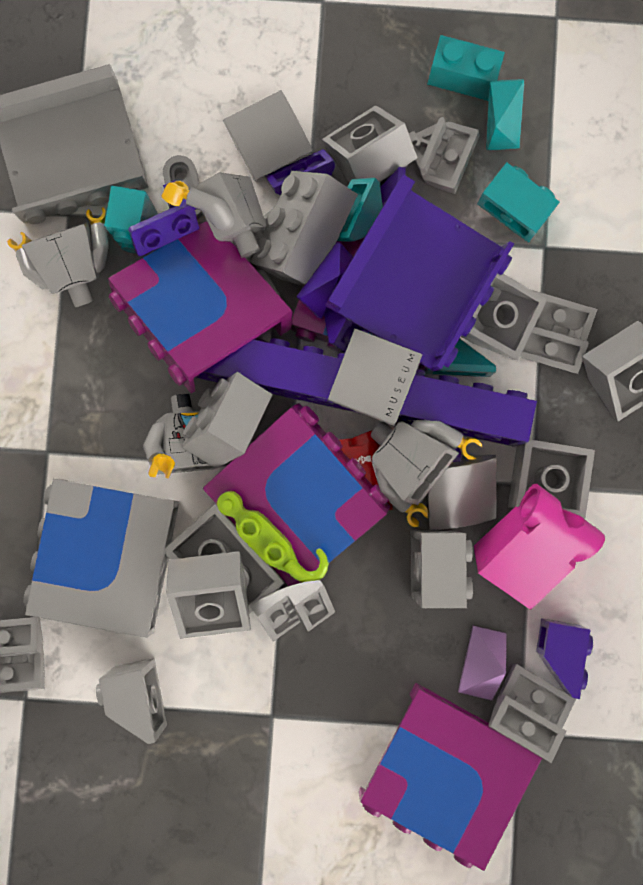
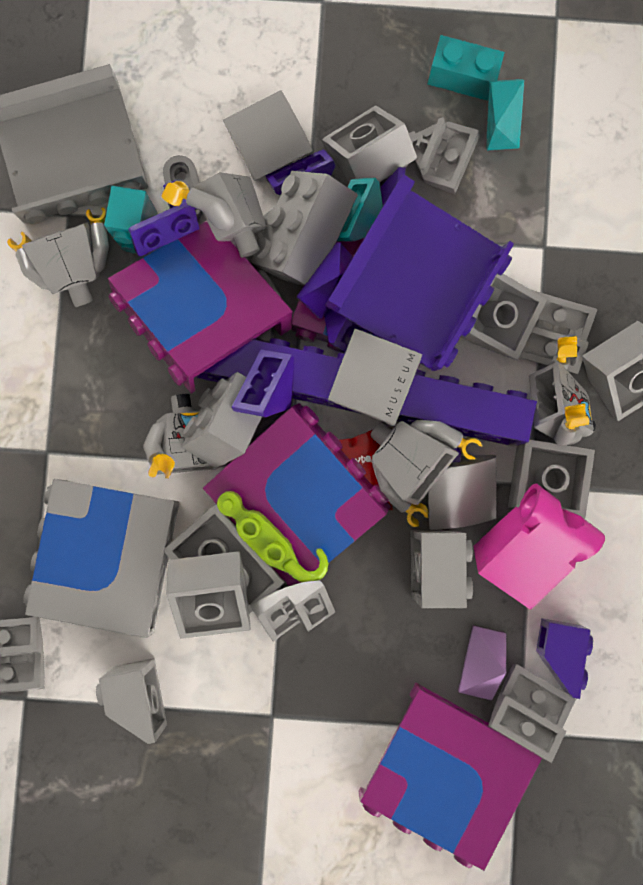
(267, 386): none -> dark purple slope
(466, 363): teal slope -> none
(518, 201): teal brick -> none
(562, 402): none -> light grey torso

